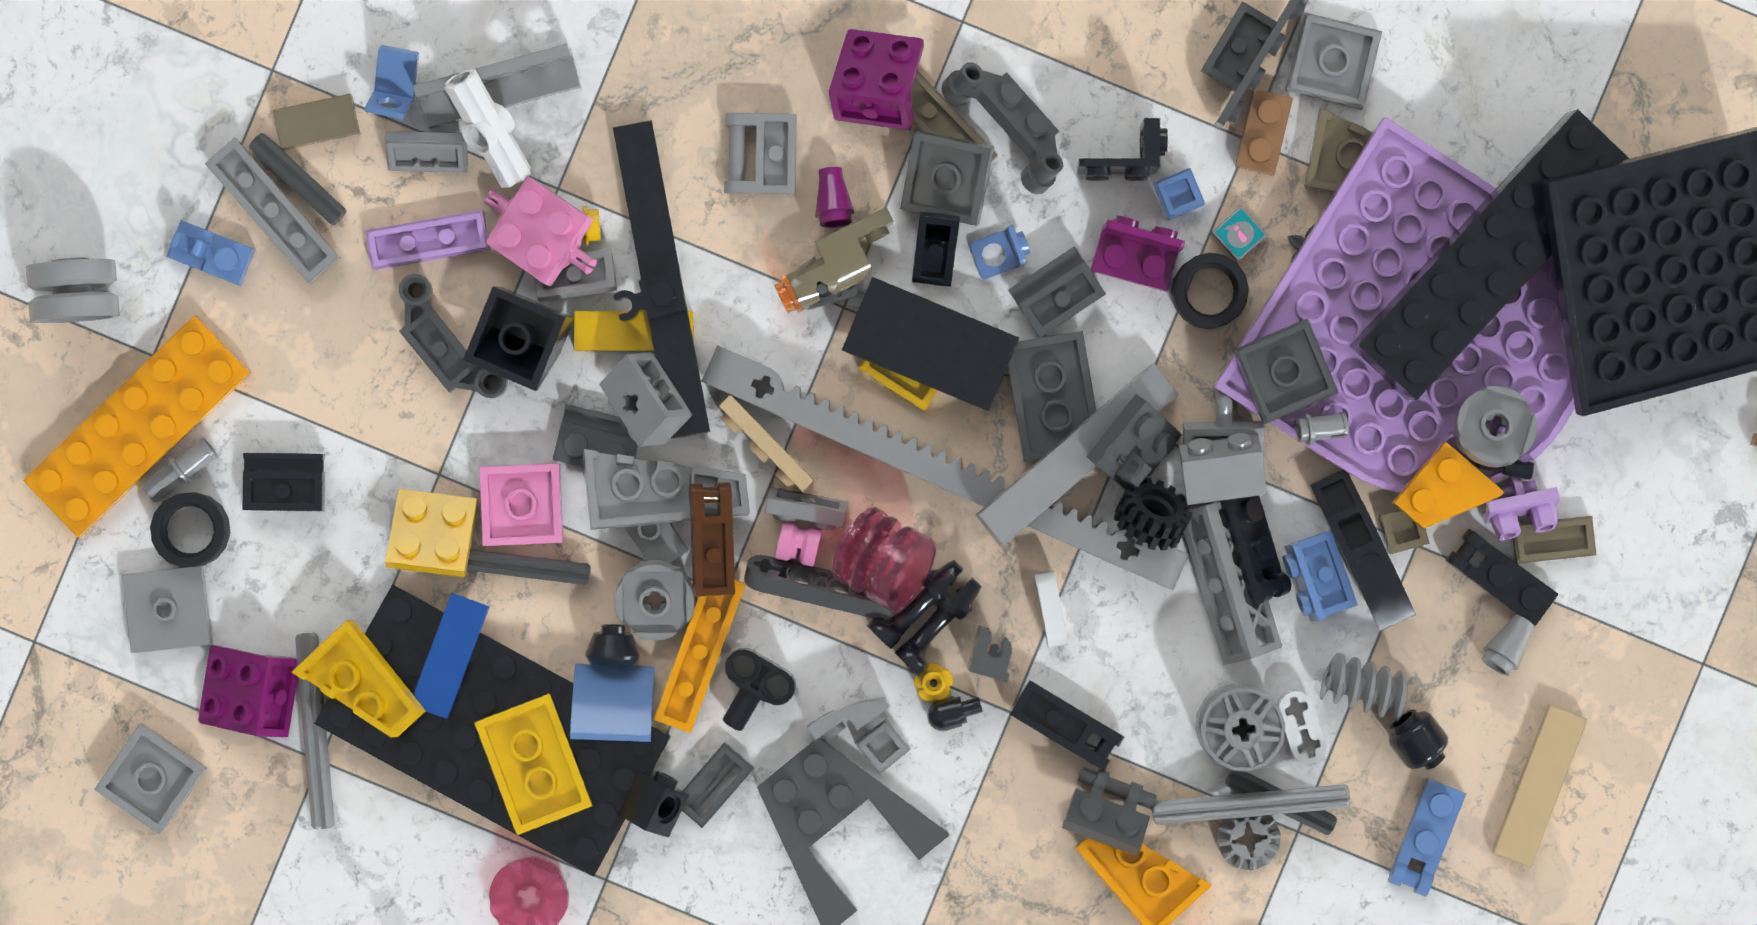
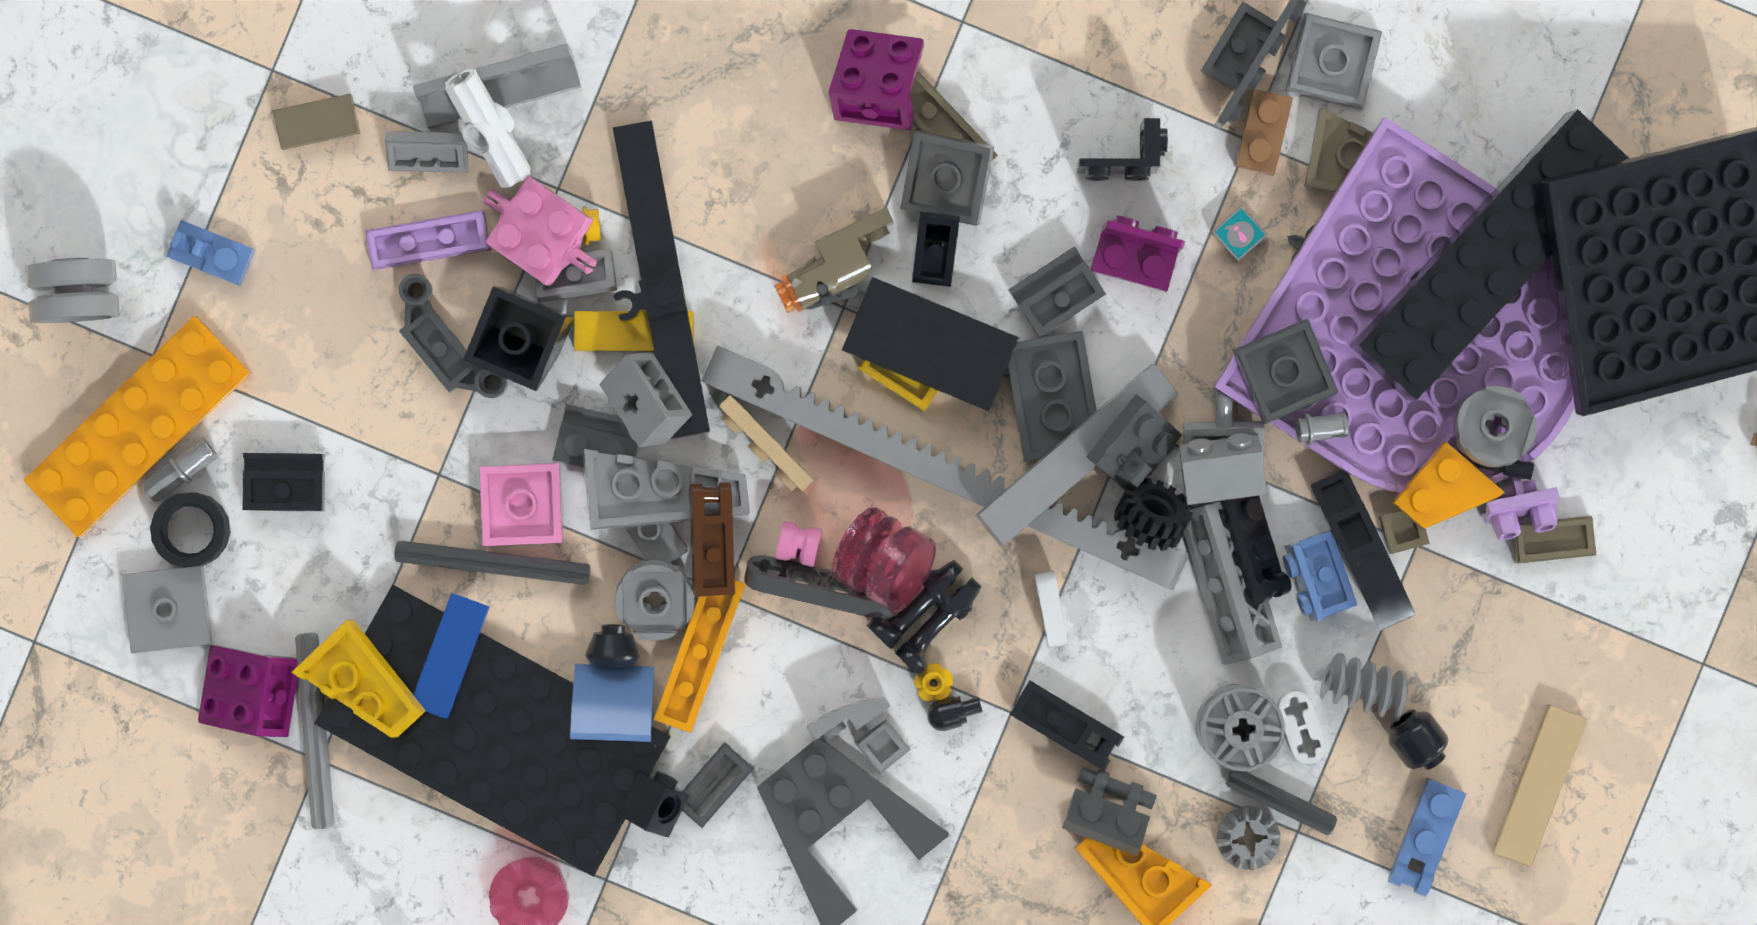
(150, 778): light grey plate -> none
(272, 210): light grey plate -> none
(297, 178): dark grey axle -> none
(394, 81): medium blue bracket -> none
(431, 532): yellow plate -> none
(533, 764): yellow plate -> none
(753, 687): black beam -> none
(773, 153): light grey plate -> none
(792, 505): light grey plate -> none
(833, 200): magenta cone -> none
(991, 663): dark grey hinge -> none
(1013, 245): medium blue bracket -> none
(1015, 115): dark grey plate -> none
(1179, 194): medium blue tile -> none
(1239, 284): black tyre -> none
(1251, 804): light grey axle -> none
(1503, 578): black plate -> none
(1507, 647): light grey cone -> none

